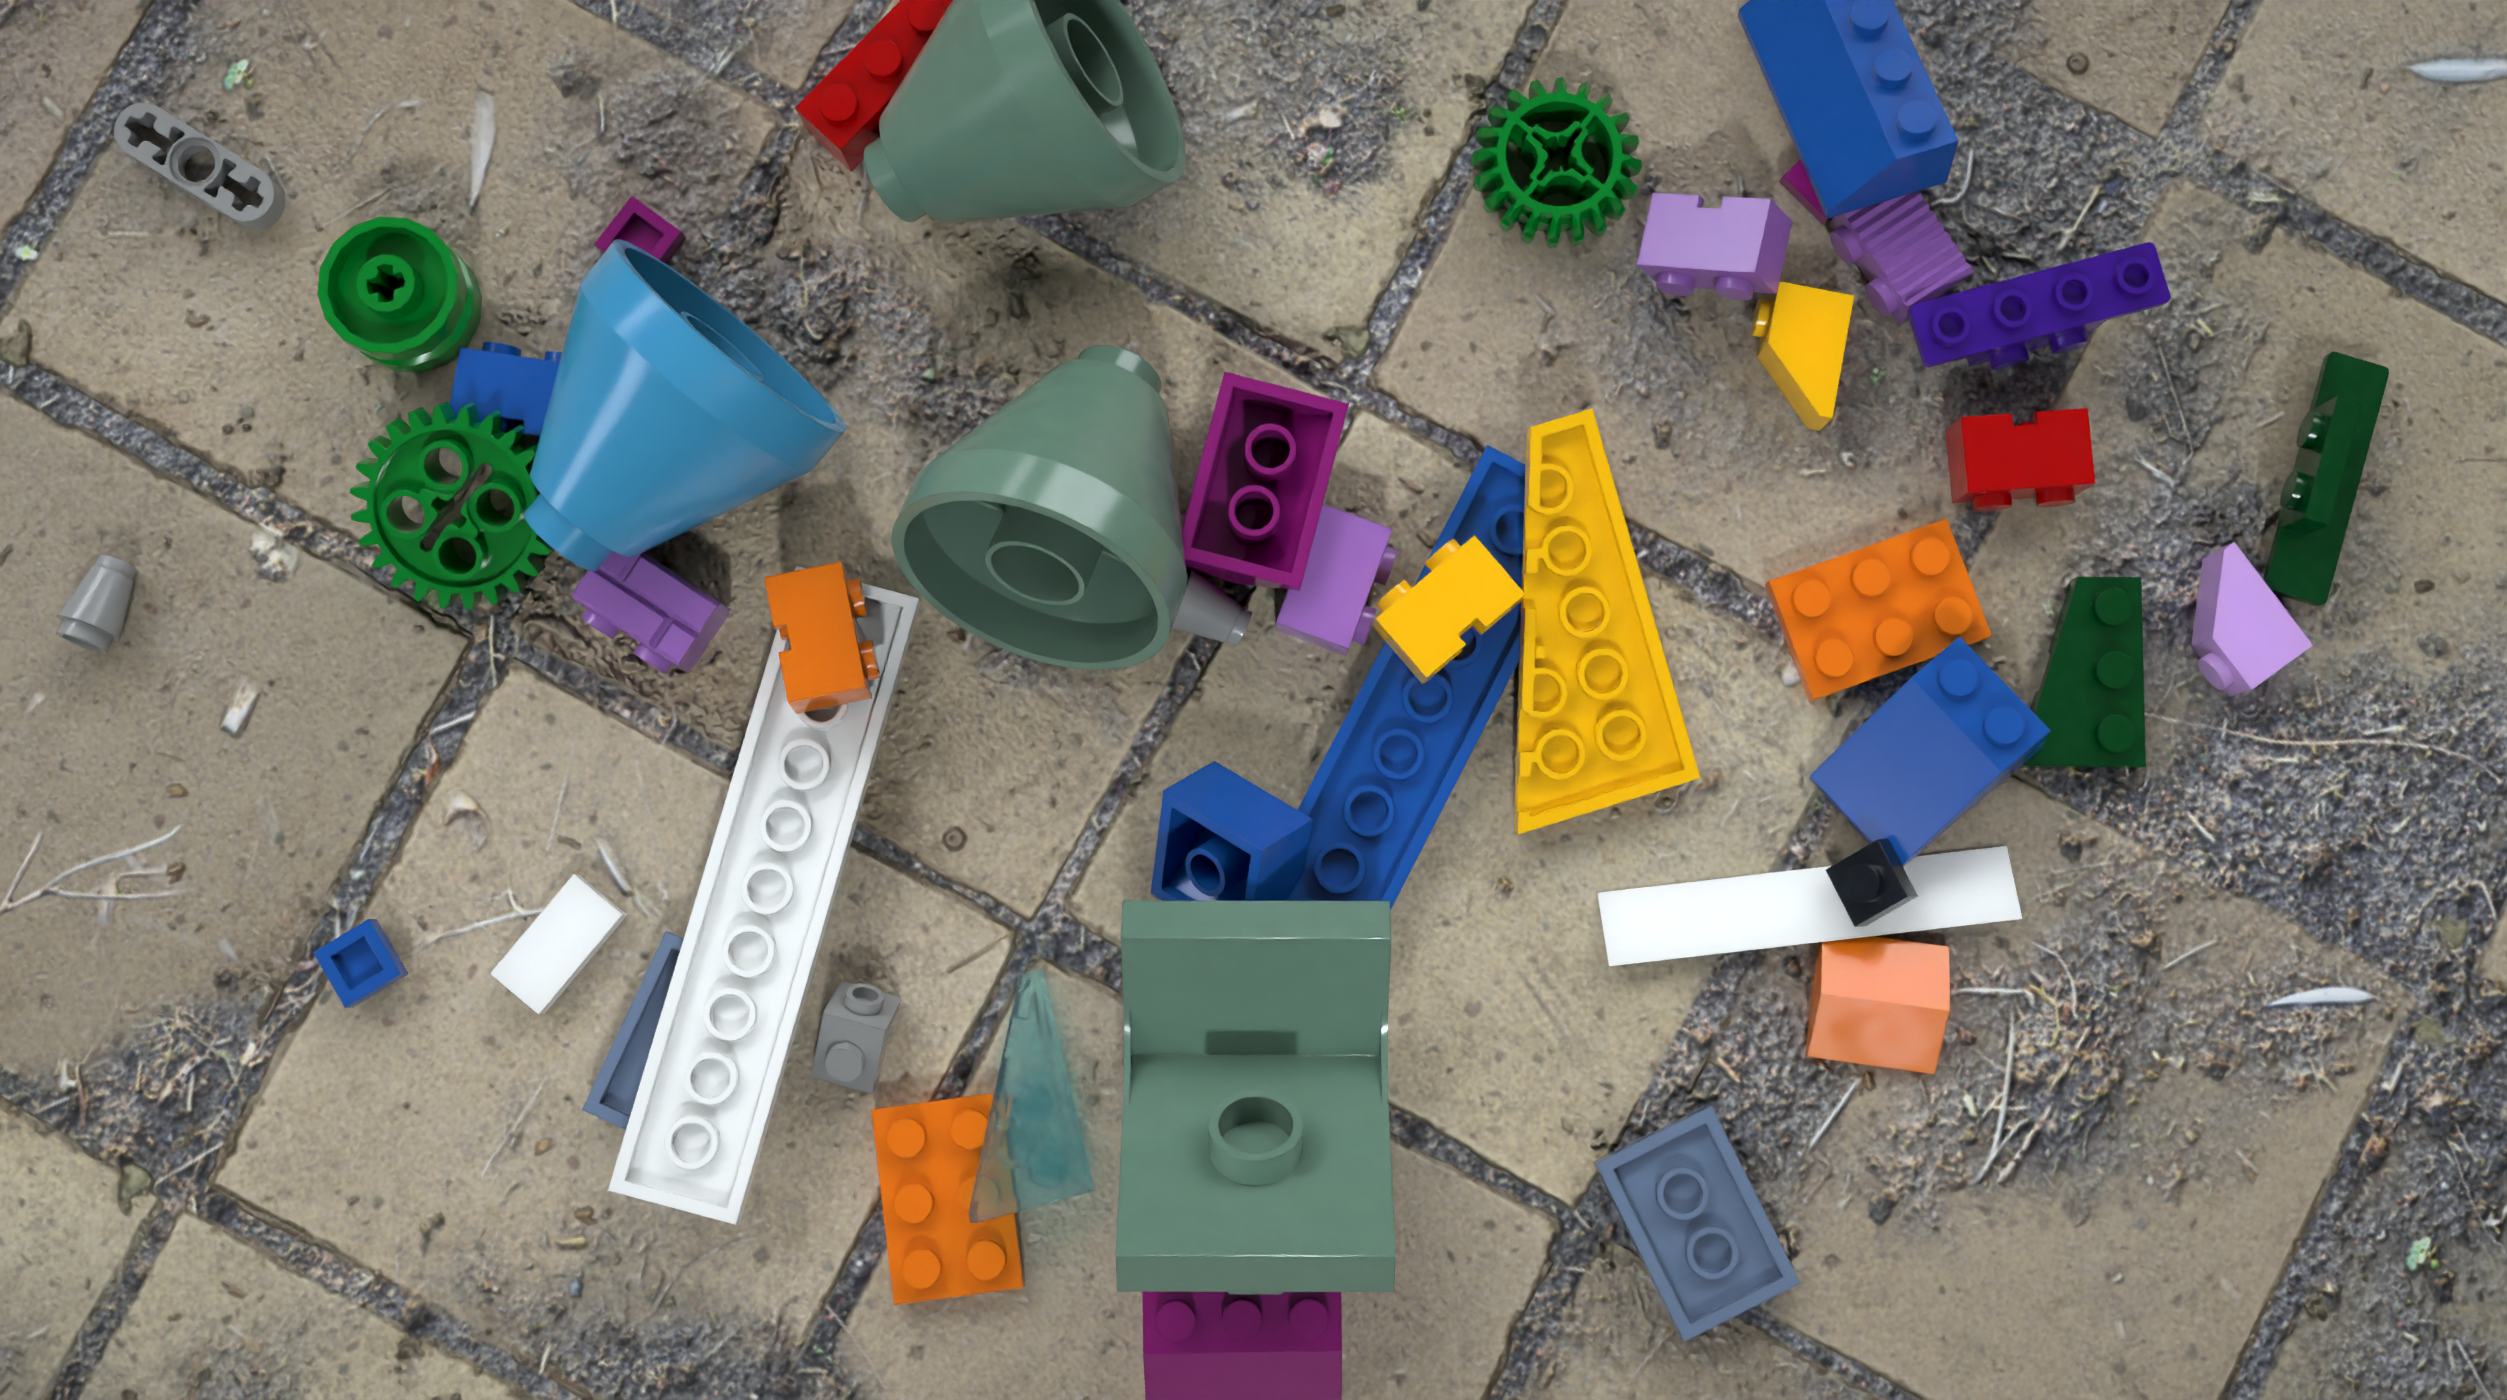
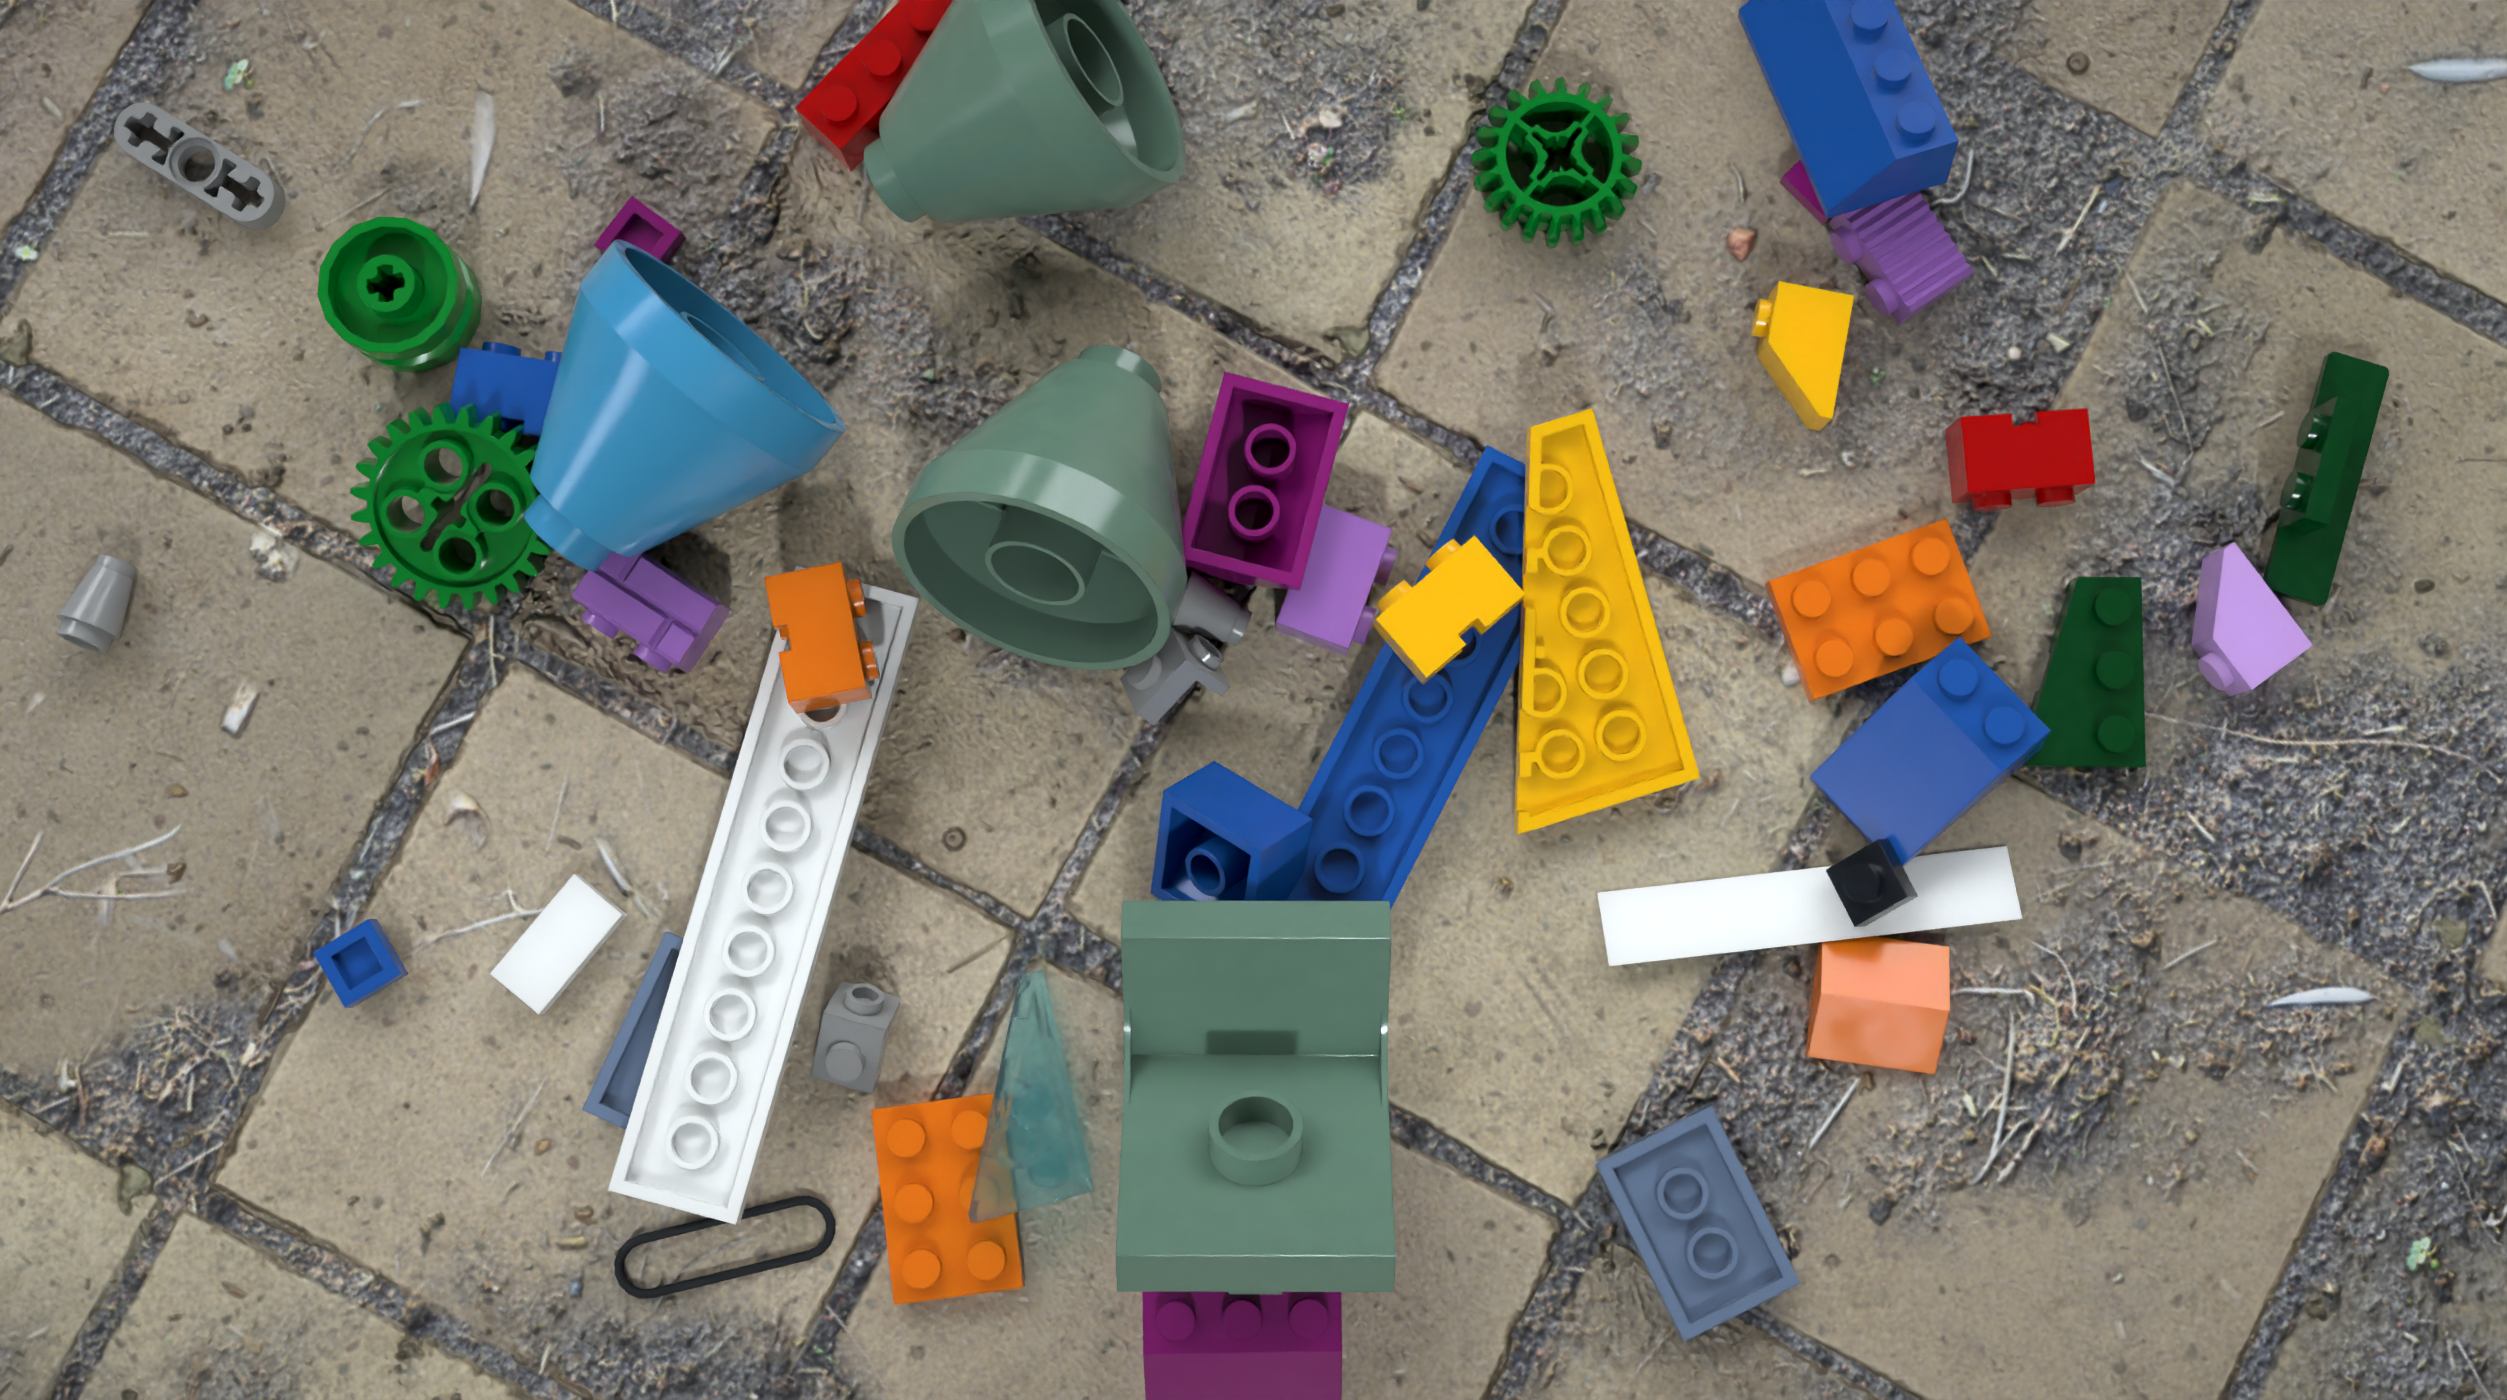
(732, 1273): none -> black piece
(1165, 677): none -> light grey bracket
(1713, 248): medium lavender brick -> none
(2038, 309): dark purple bracket -> none

